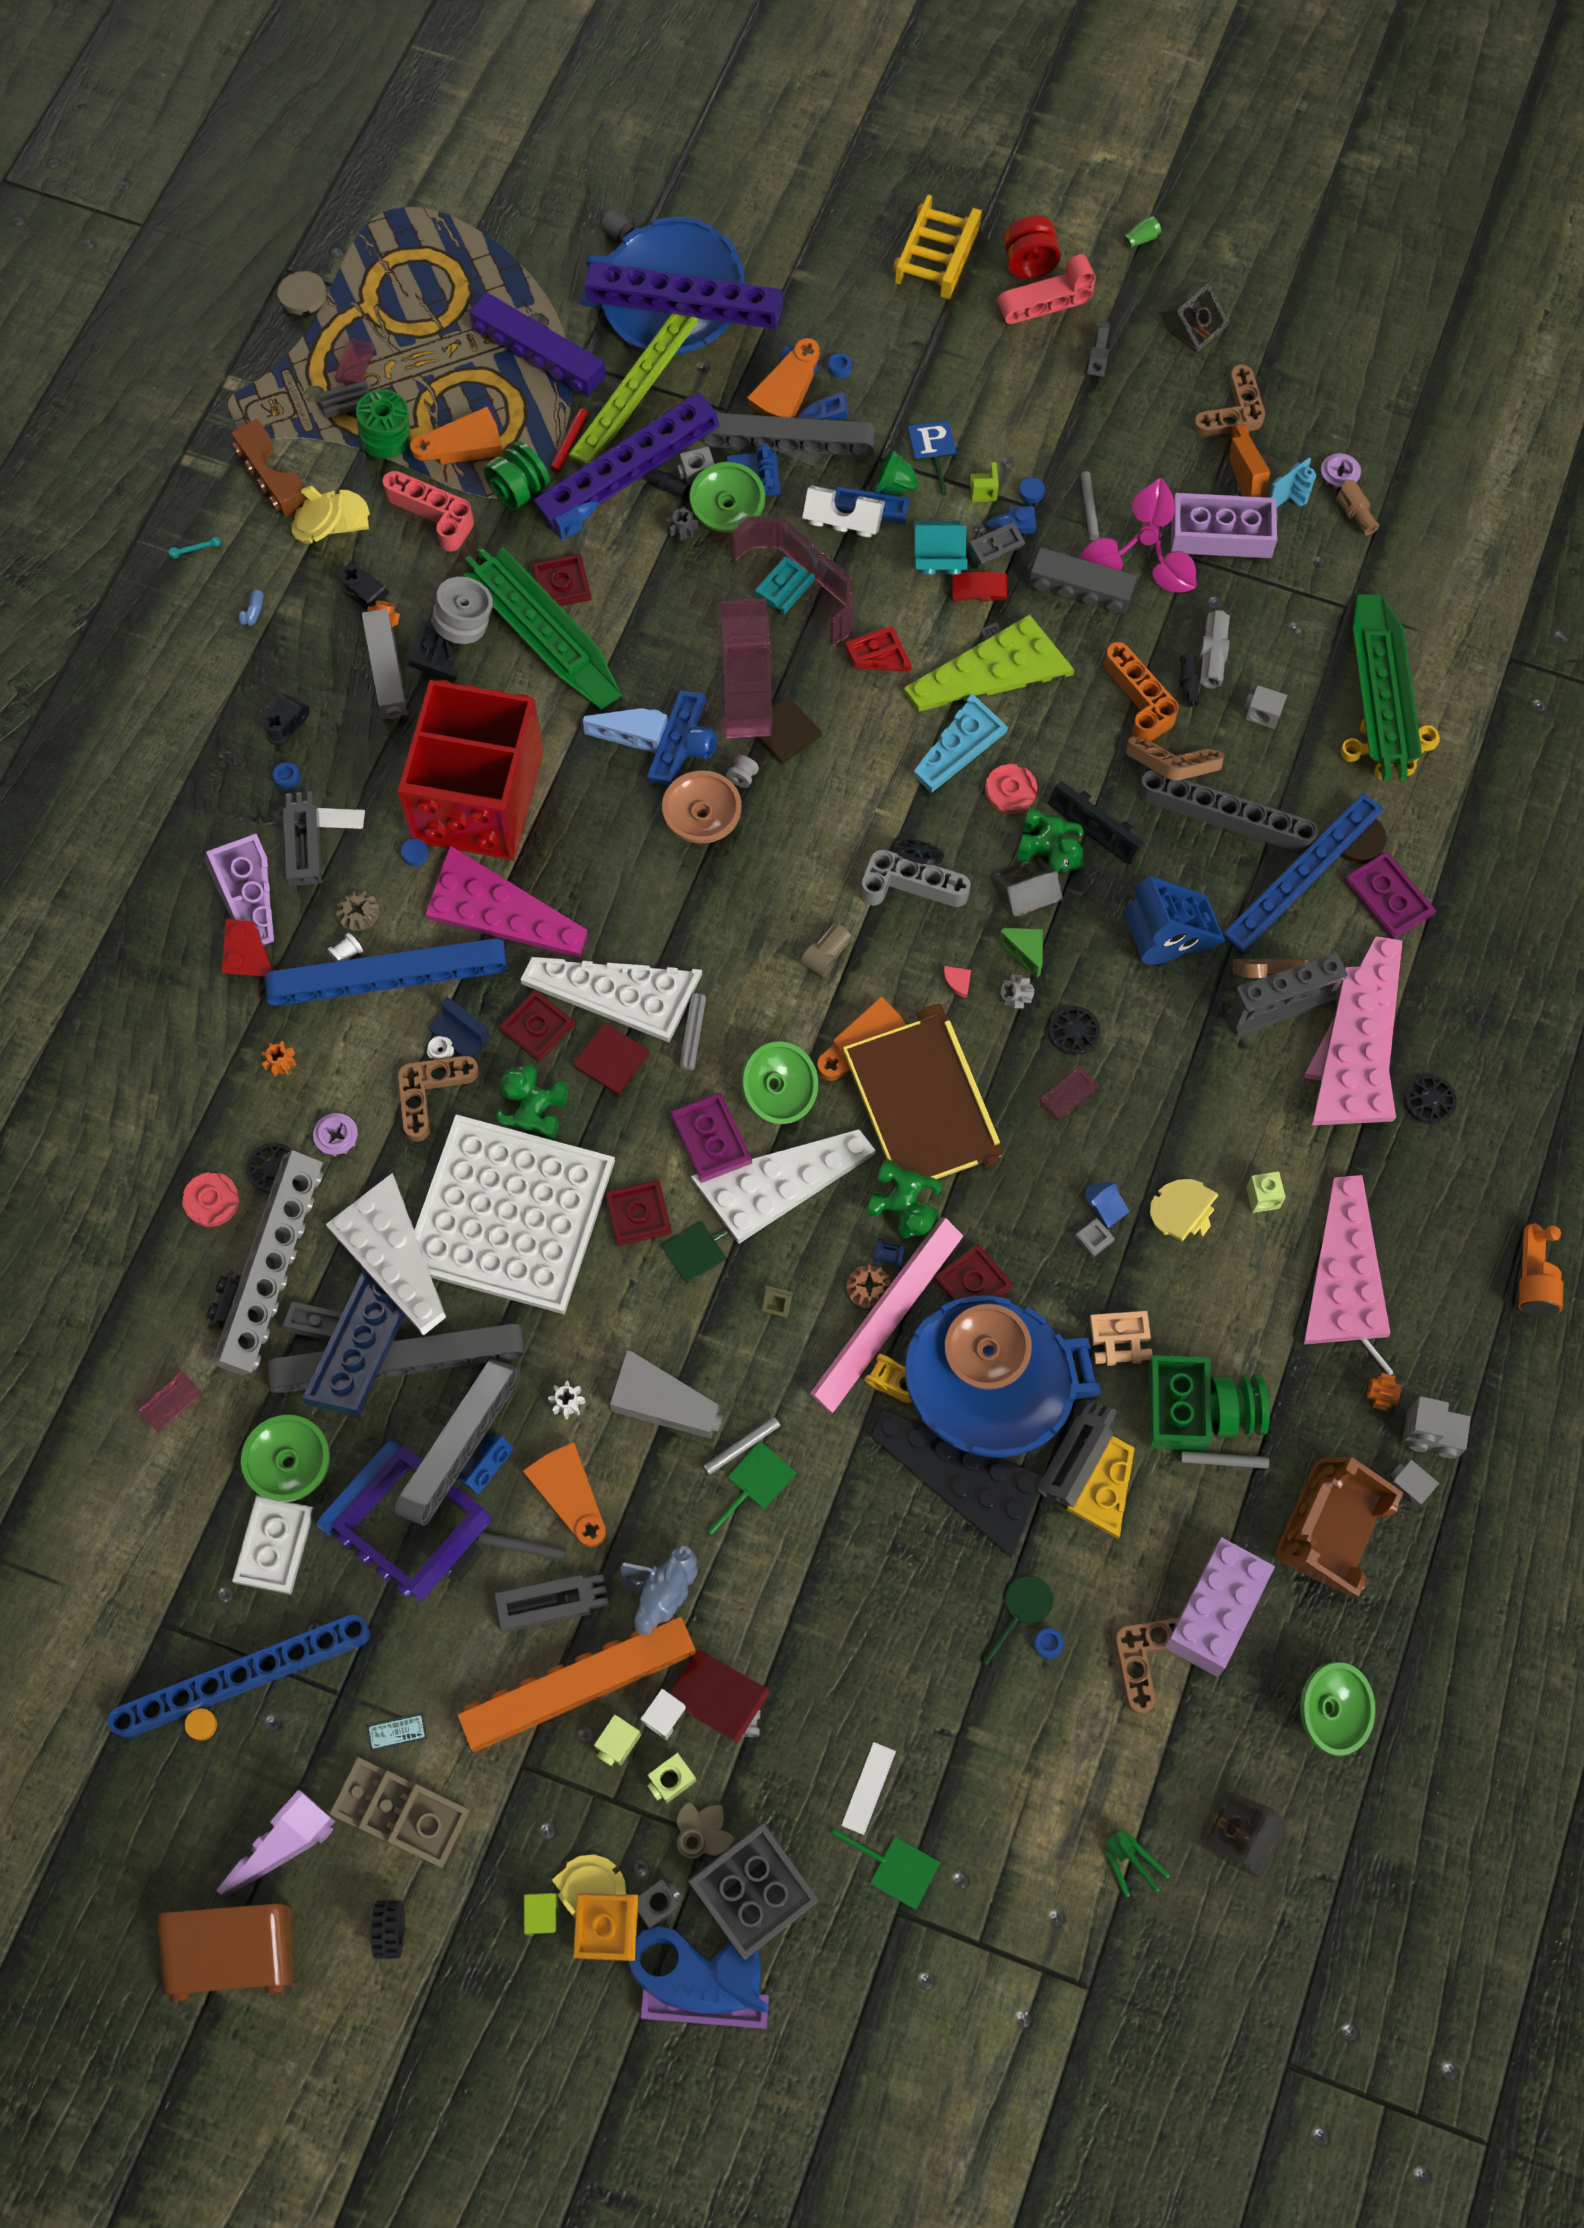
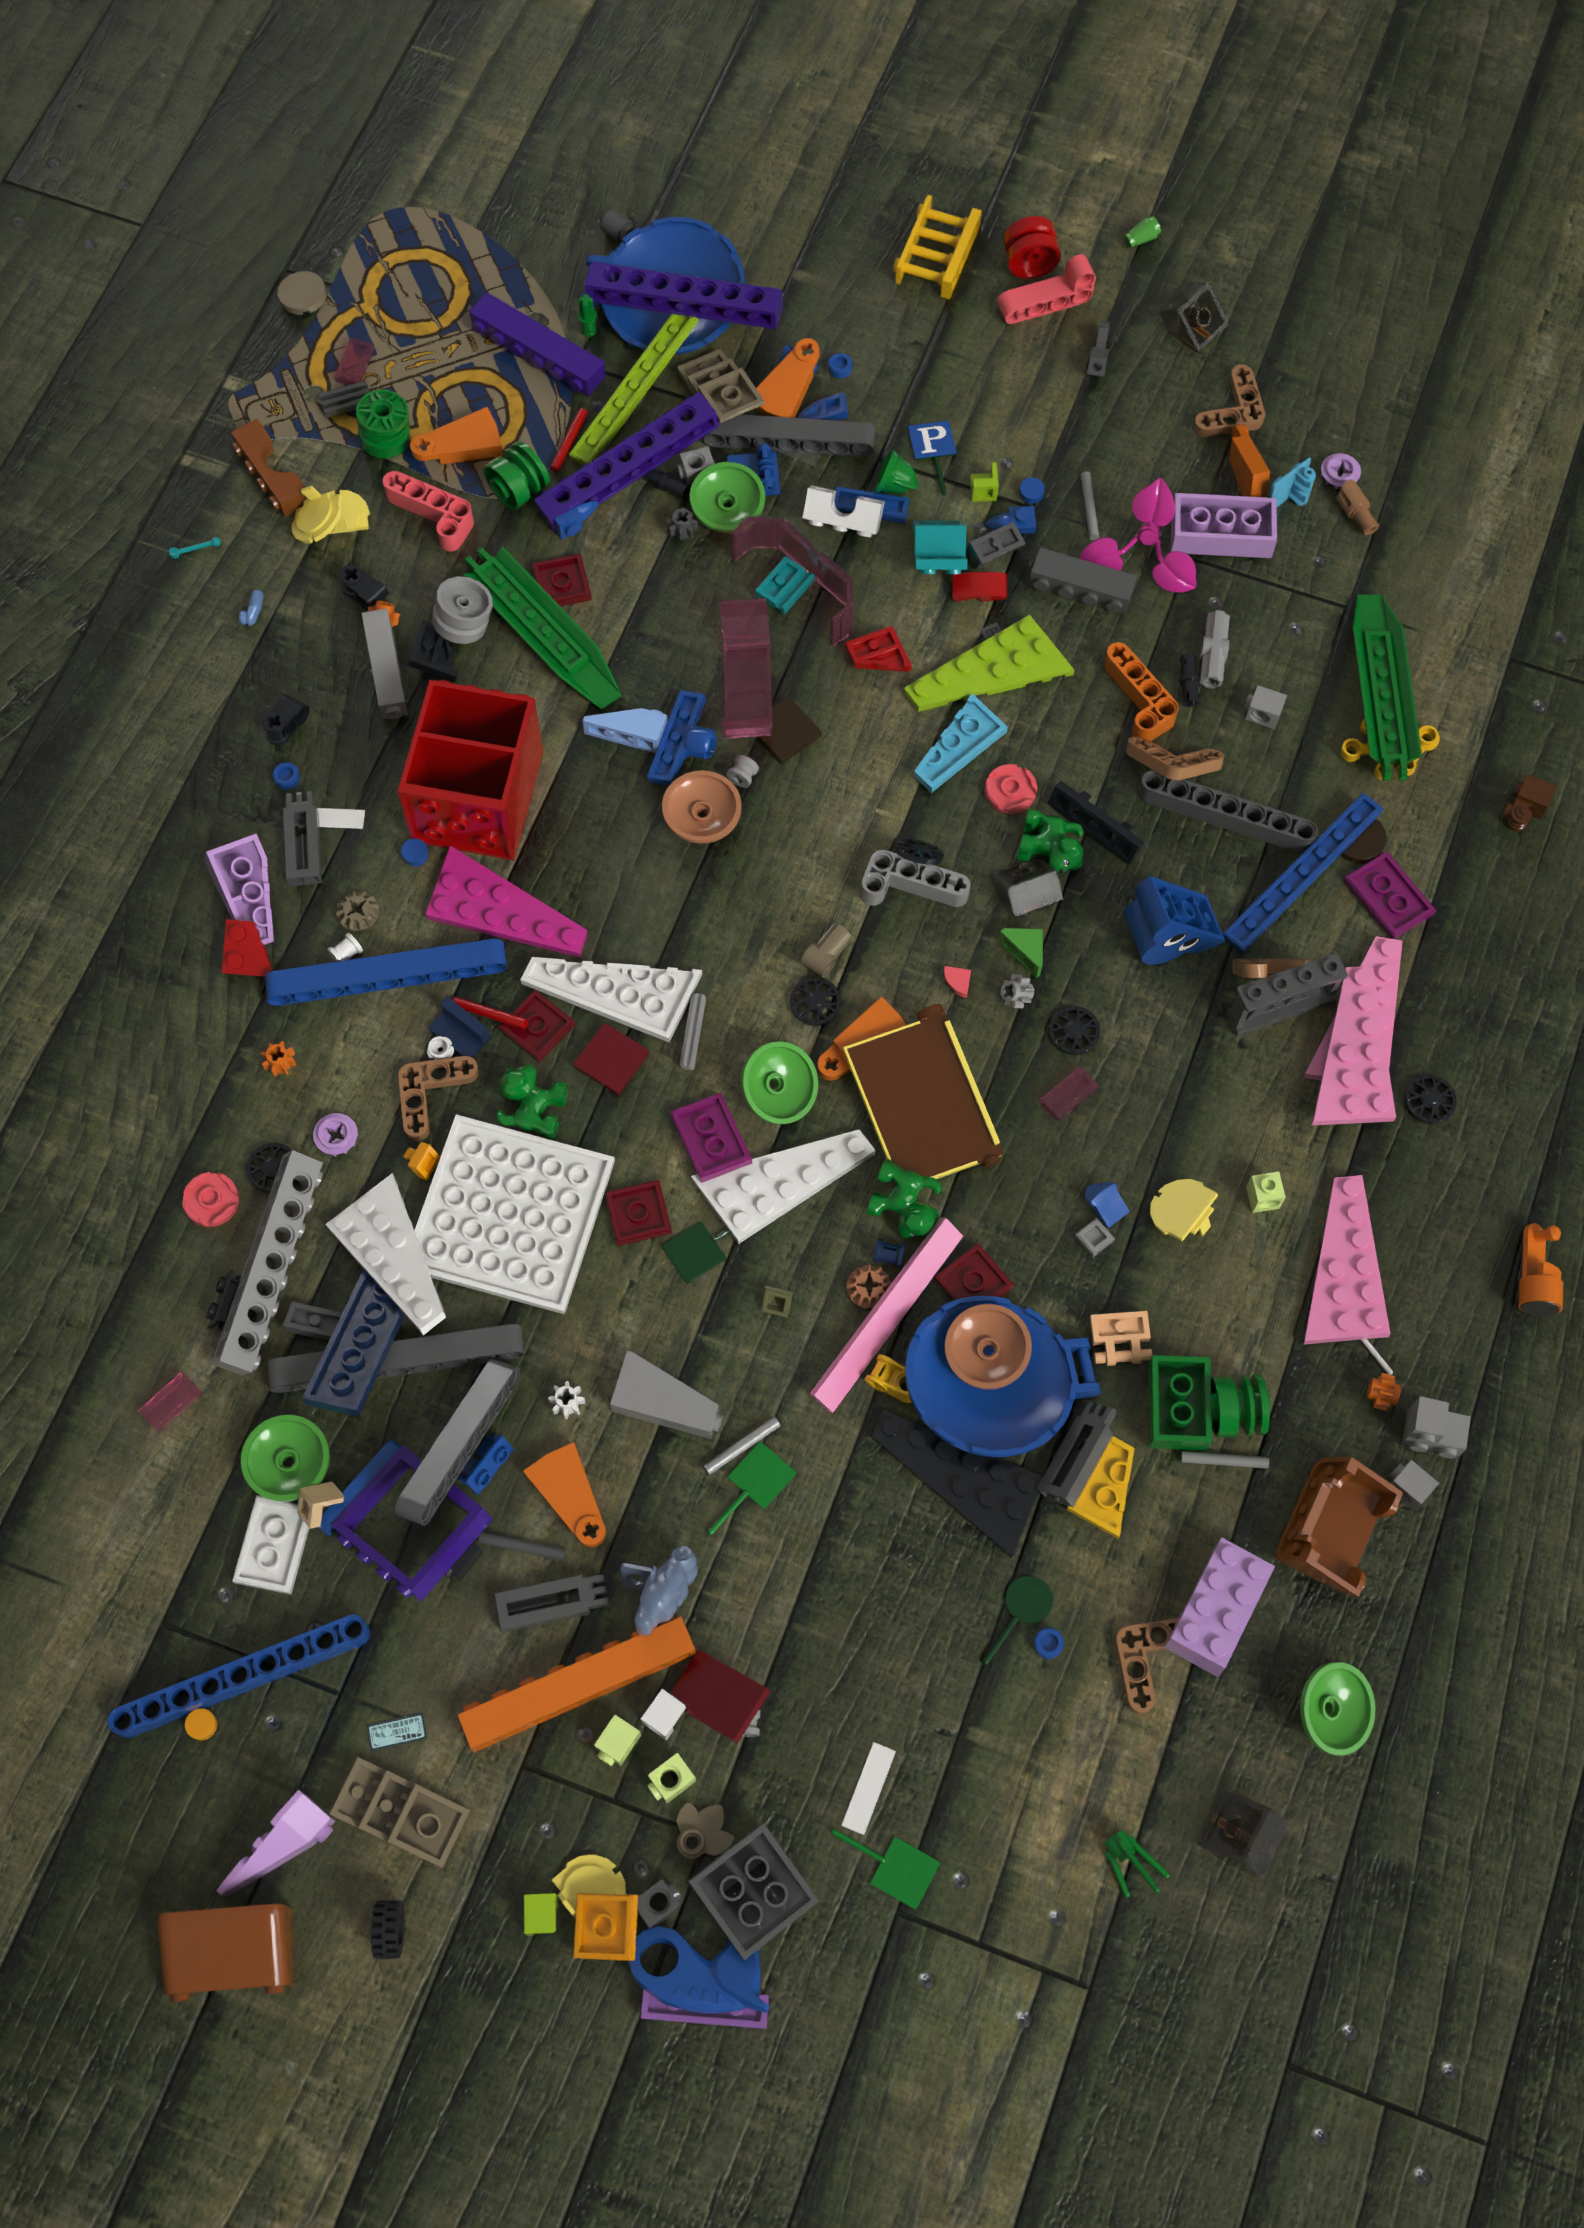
(315, 1500): none -> tan panel
(422, 1160): none -> light orange tile
(491, 1013): none -> red bar
(587, 316): none -> green axle
(721, 384): none -> dark tan slope
(815, 1001): none -> black wheel
(1530, 800): none -> reddish brown brick

